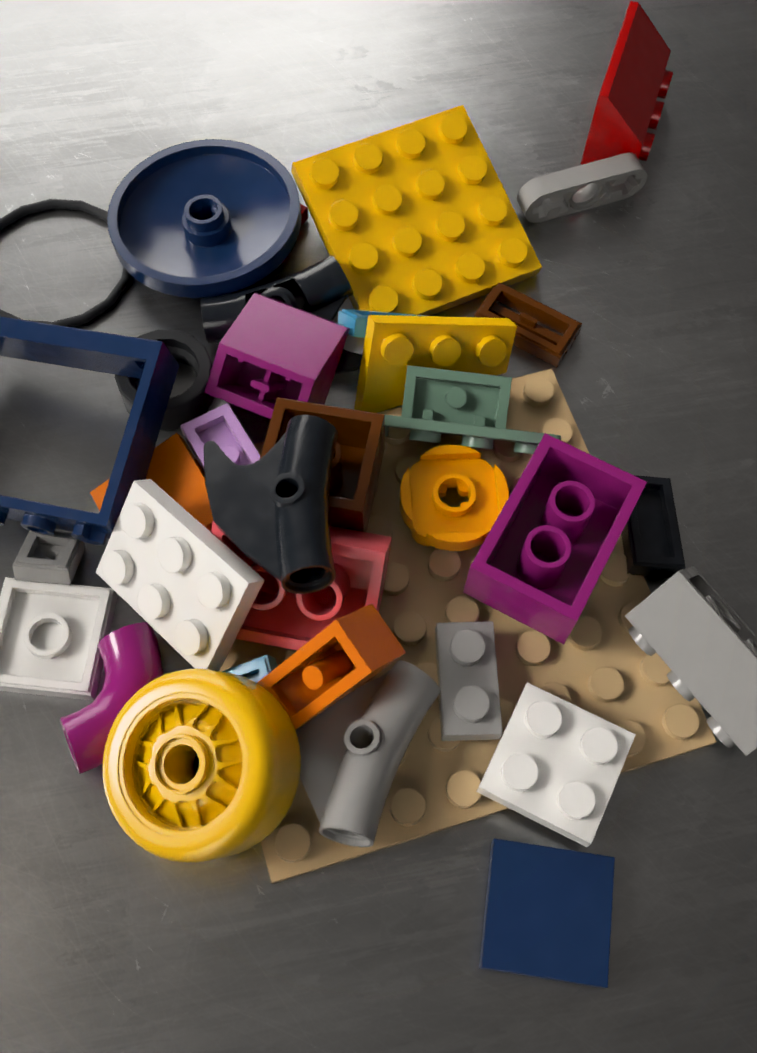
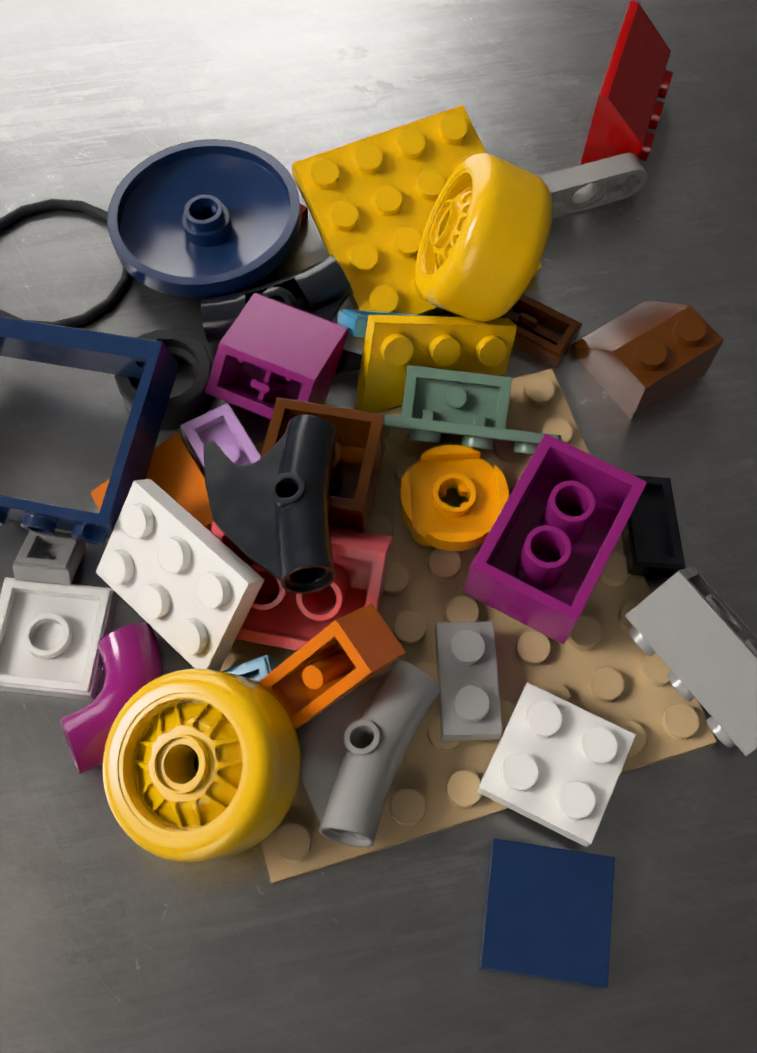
(484, 238): none -> yellow wheel
(648, 353): none -> reddish brown slope

